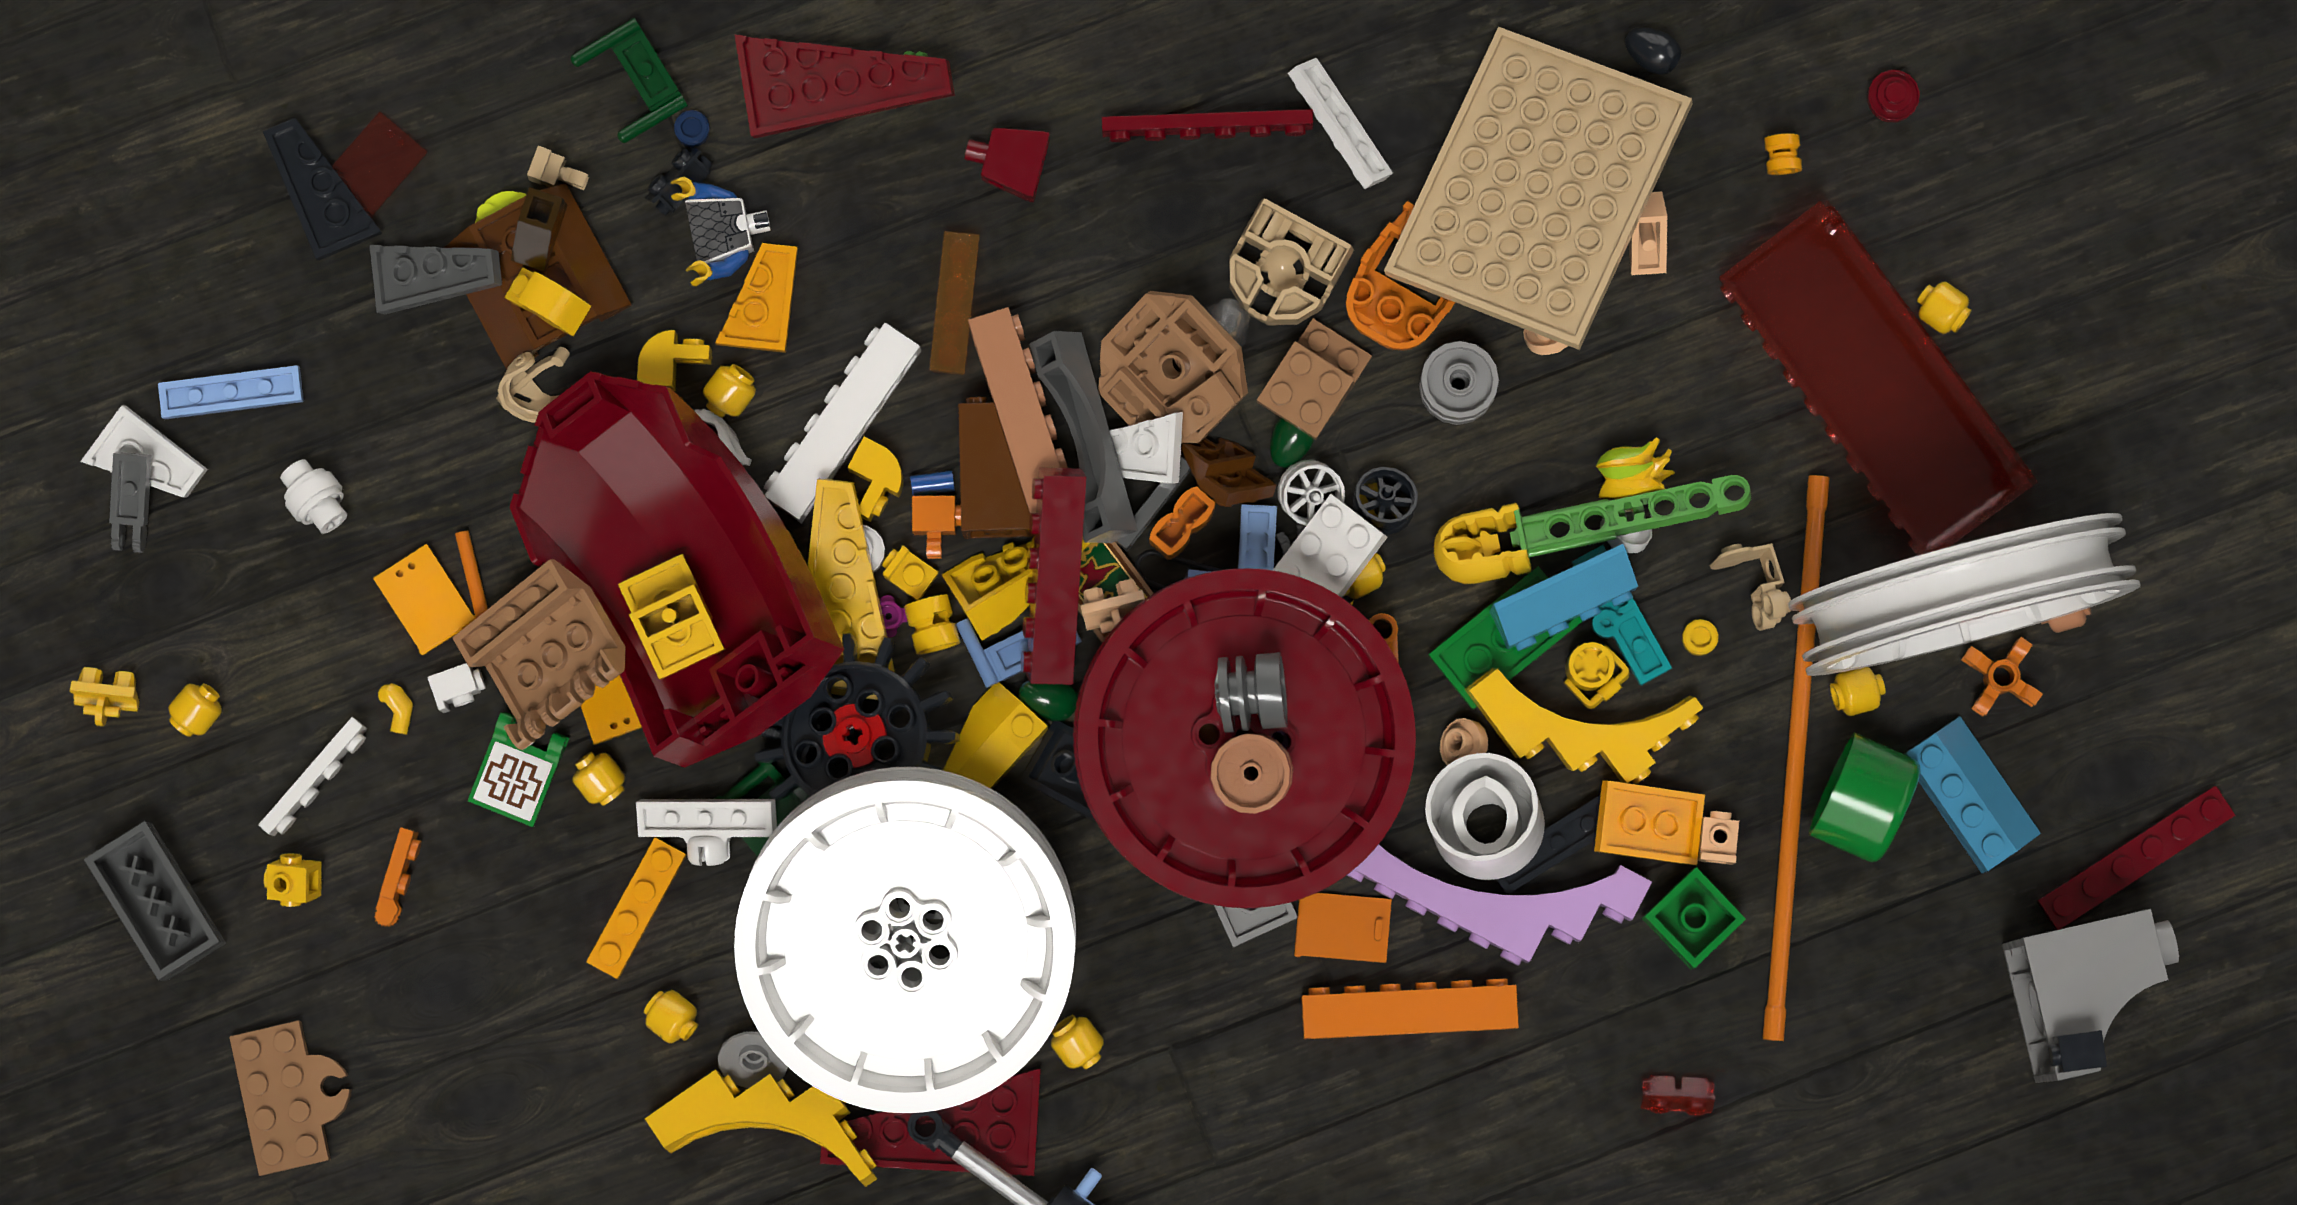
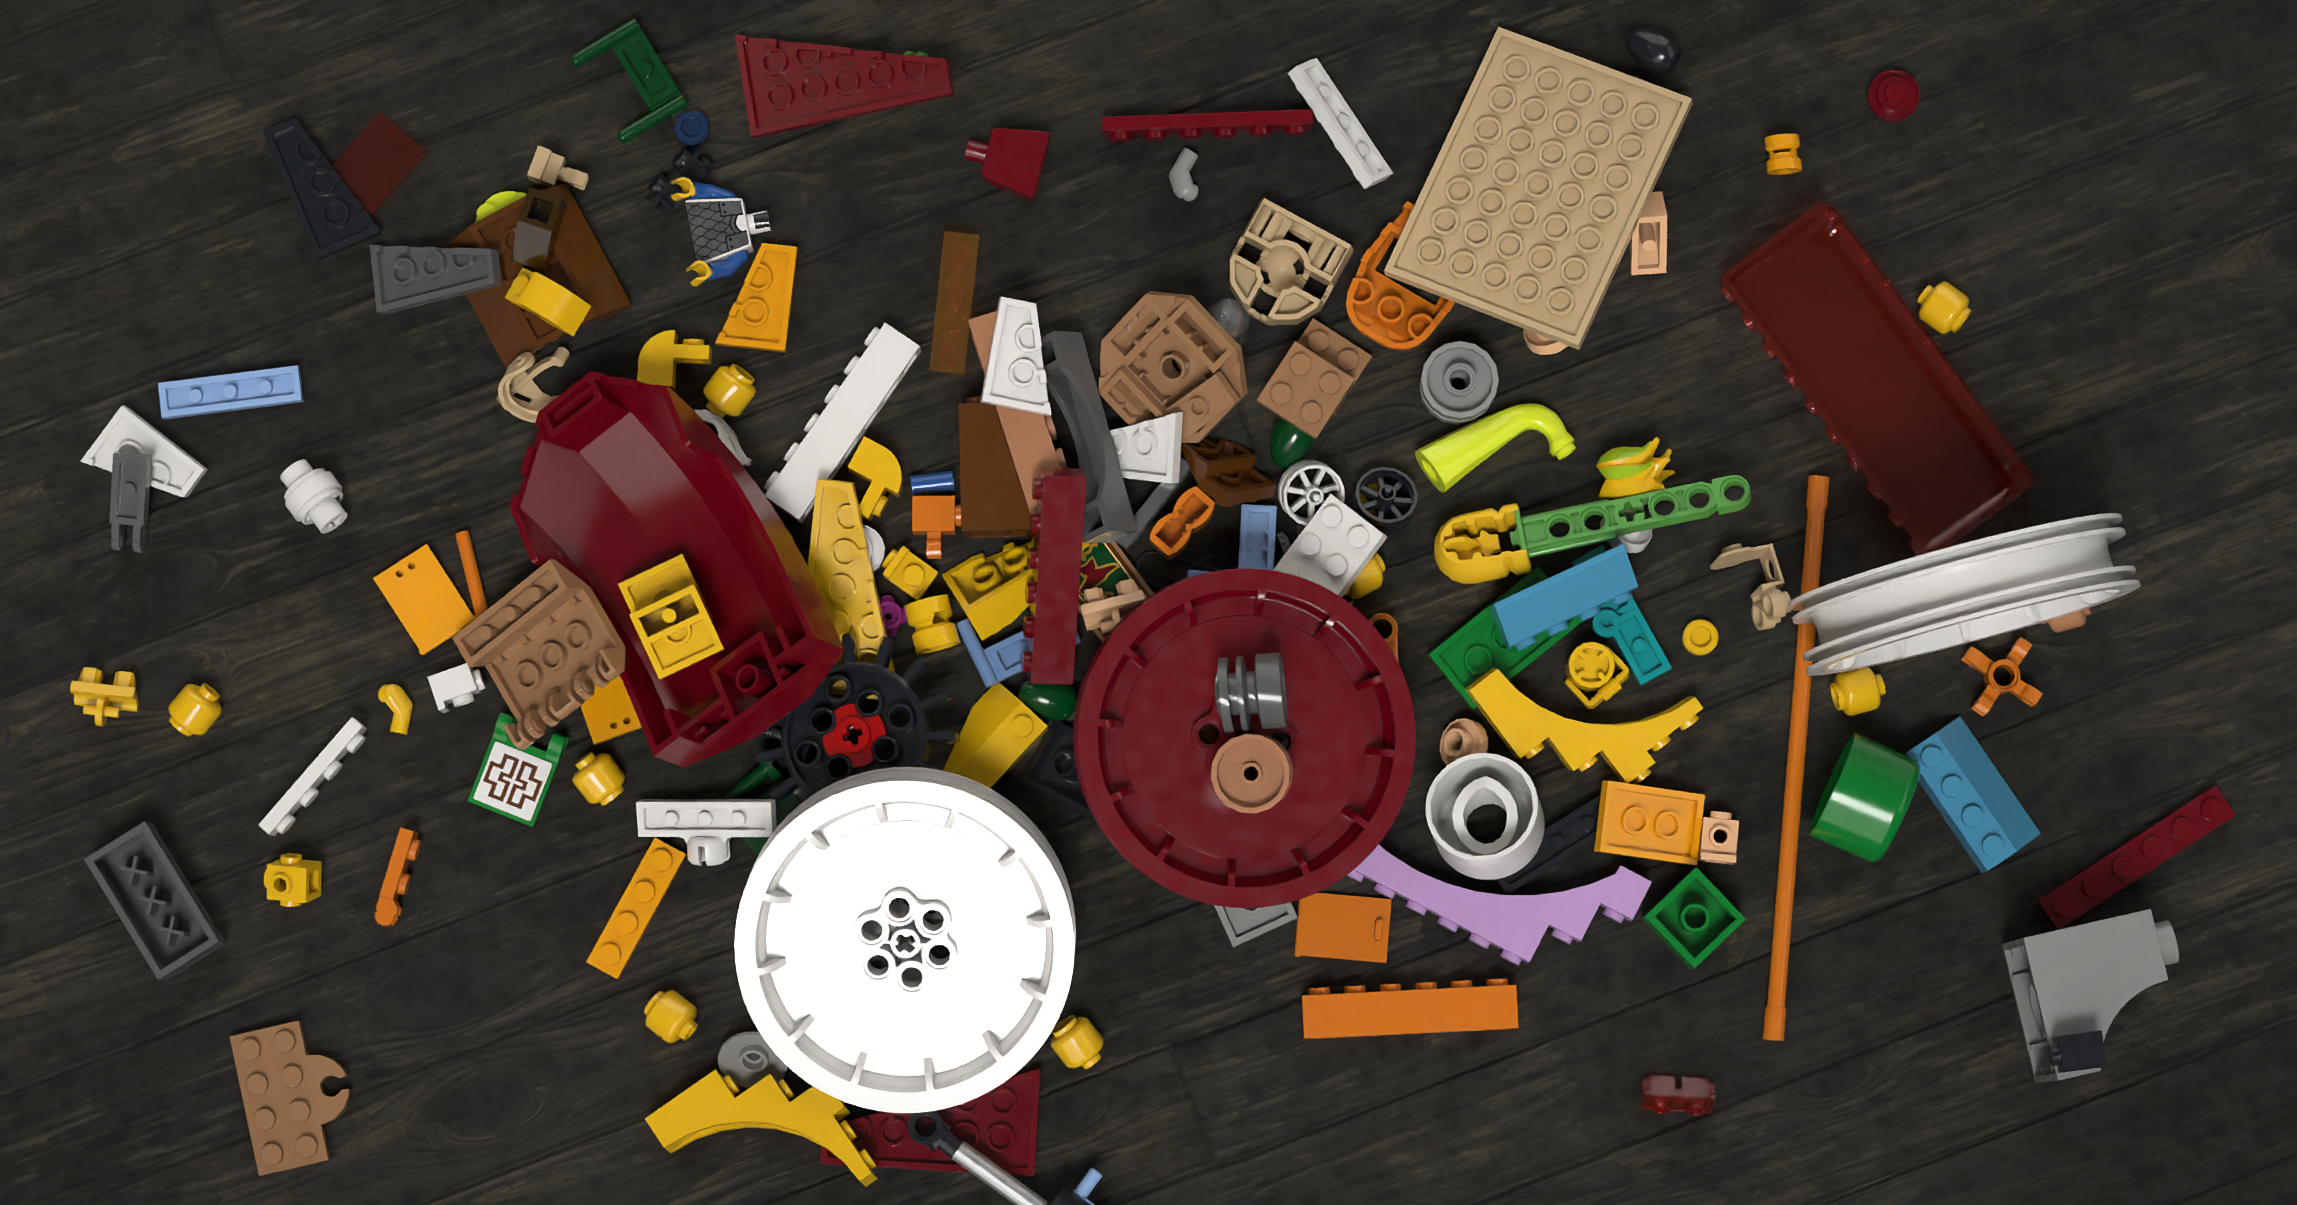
(1015, 361): none -> white wing
(1180, 176): none -> light grey arm
(1462, 450): none -> neon yellow animal

